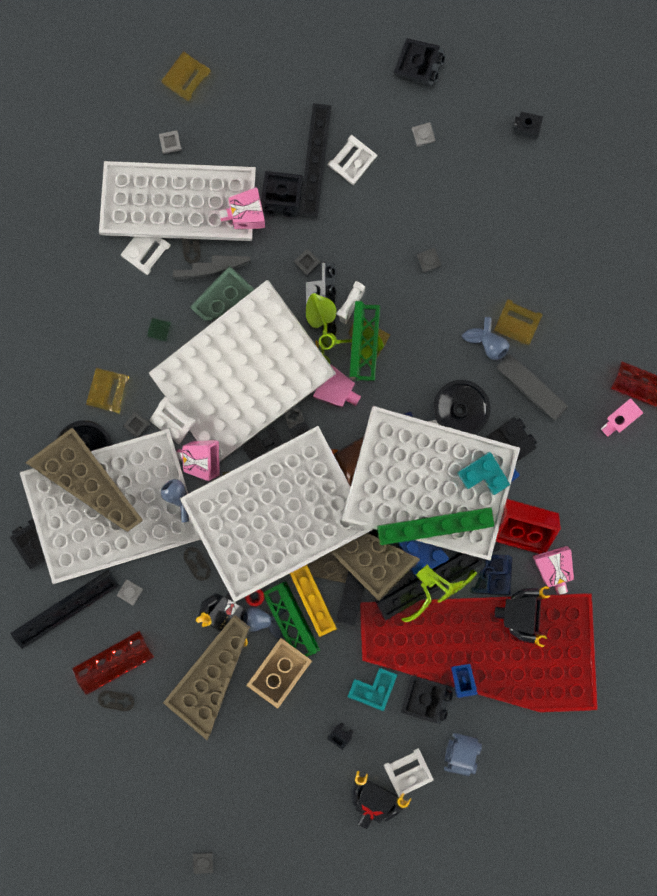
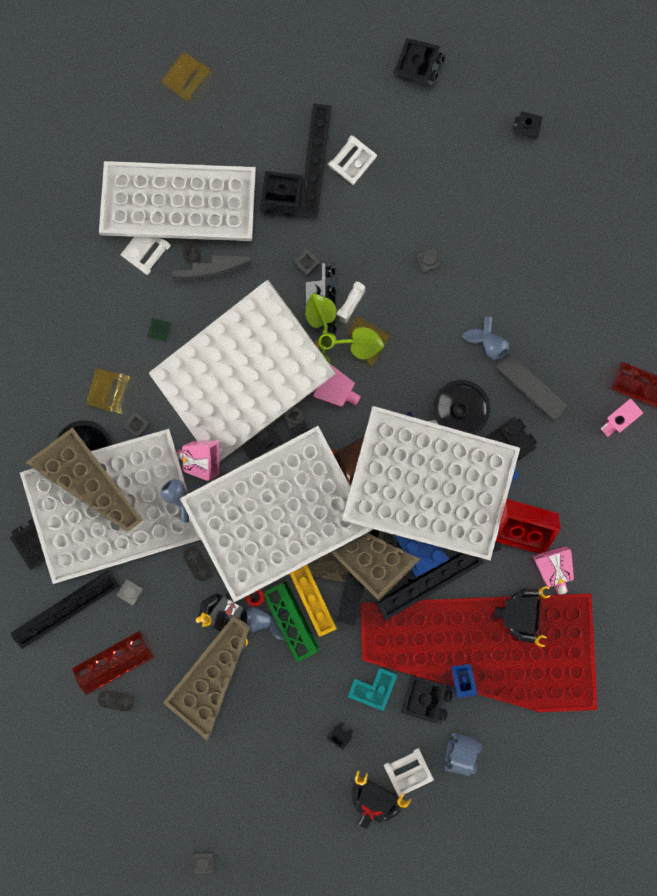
(170, 142): light grey plate -> none
(171, 418): white plate -> none
(222, 295): sand green plate -> none
(244, 210): bright pink torso -> none
(279, 673): tan slope -> none
(357, 341): green fence -> none
(423, 134): light grey plate -> none
(429, 578): lime plant -> none
(435, 526): green plate -> none
(484, 469): teal plate -> none
(495, 576): dark blue slope -> none
(516, 328): clear yellow plate -> none

